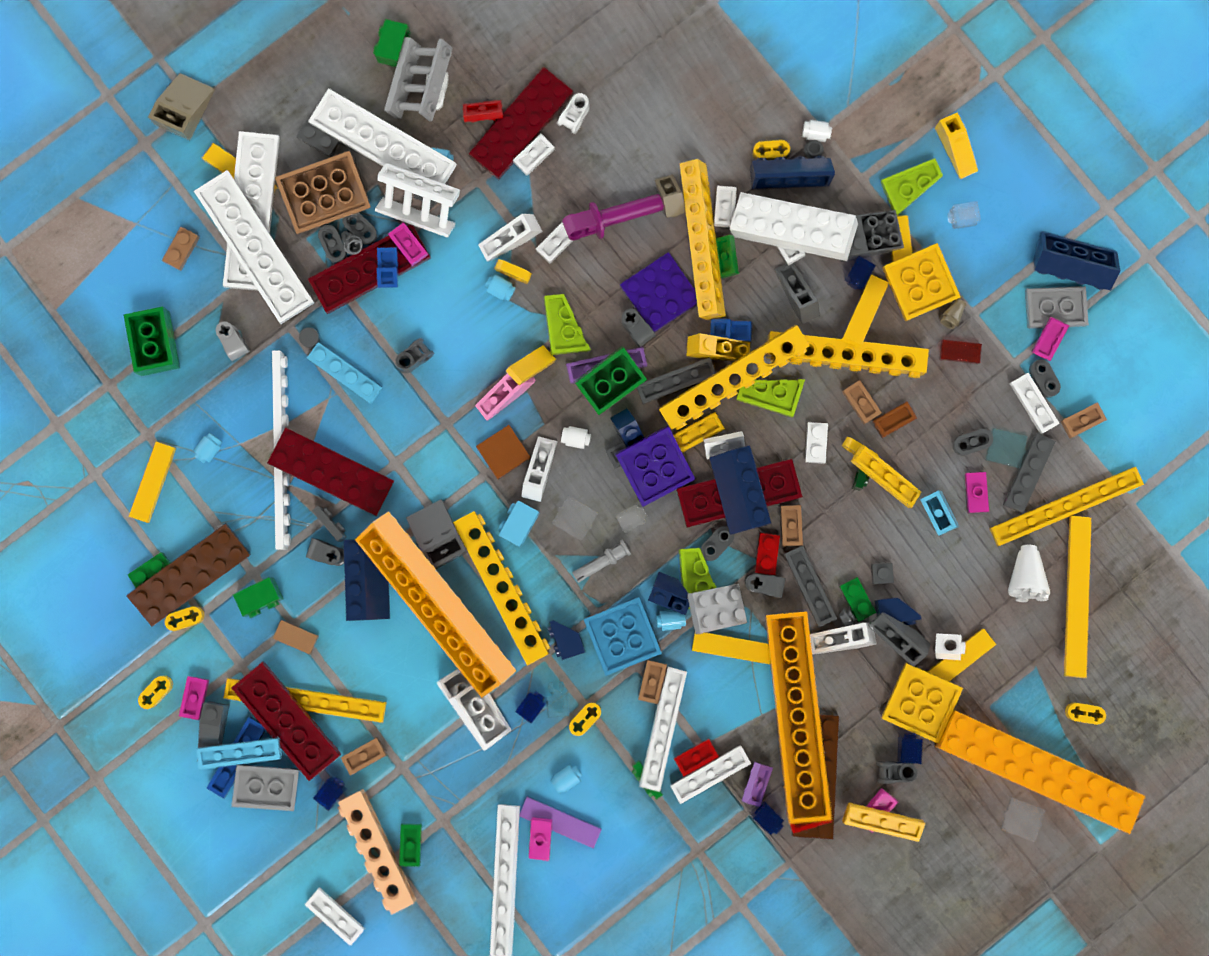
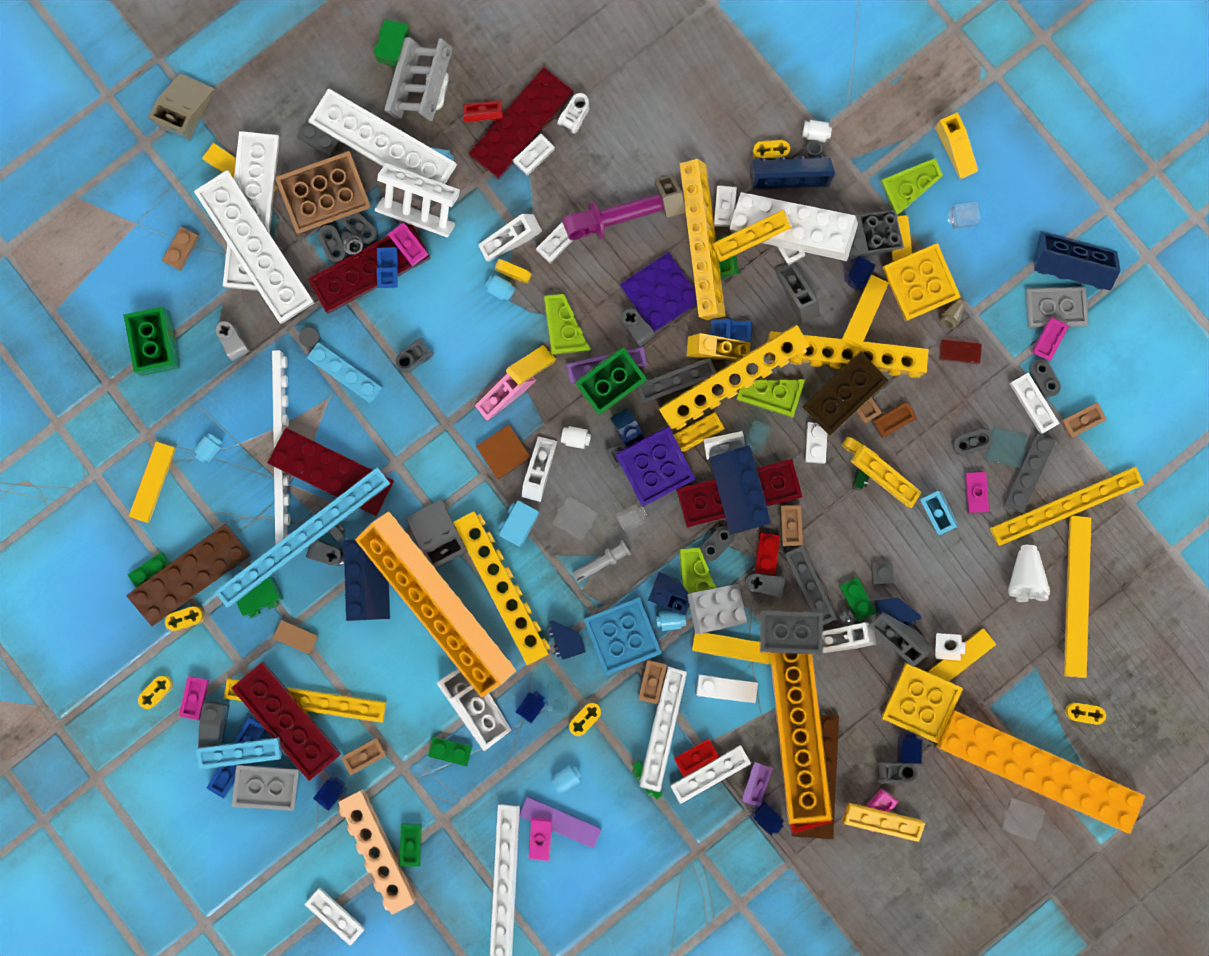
(302, 537): none -> medium azure plate
(450, 751): none -> green plate
(726, 688): none -> white slope
(752, 235): none -> yellow tile
(758, 436): none -> clear light blue brick
(791, 632): none -> dark grey plate
(845, 393): none -> dark brown plate

